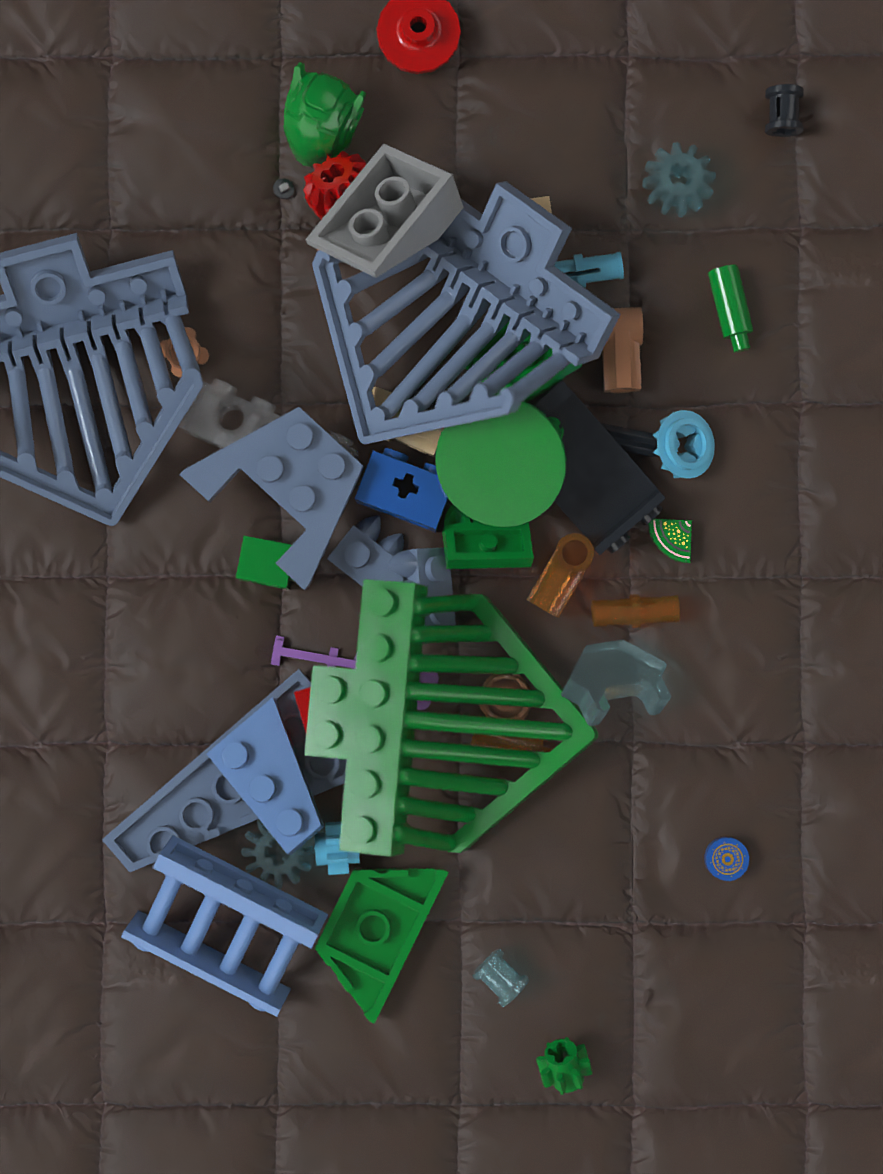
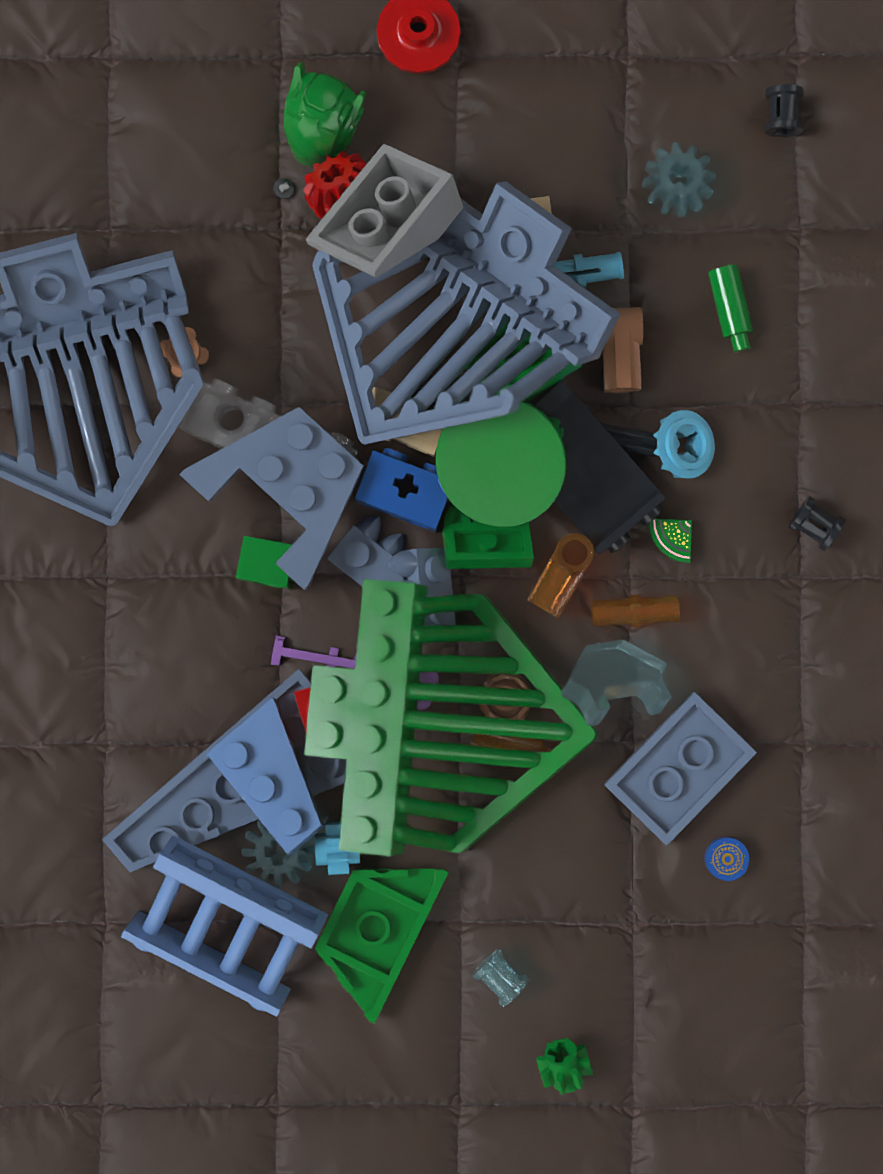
(680, 768): none -> sand blue plate
(822, 536): none -> black bush

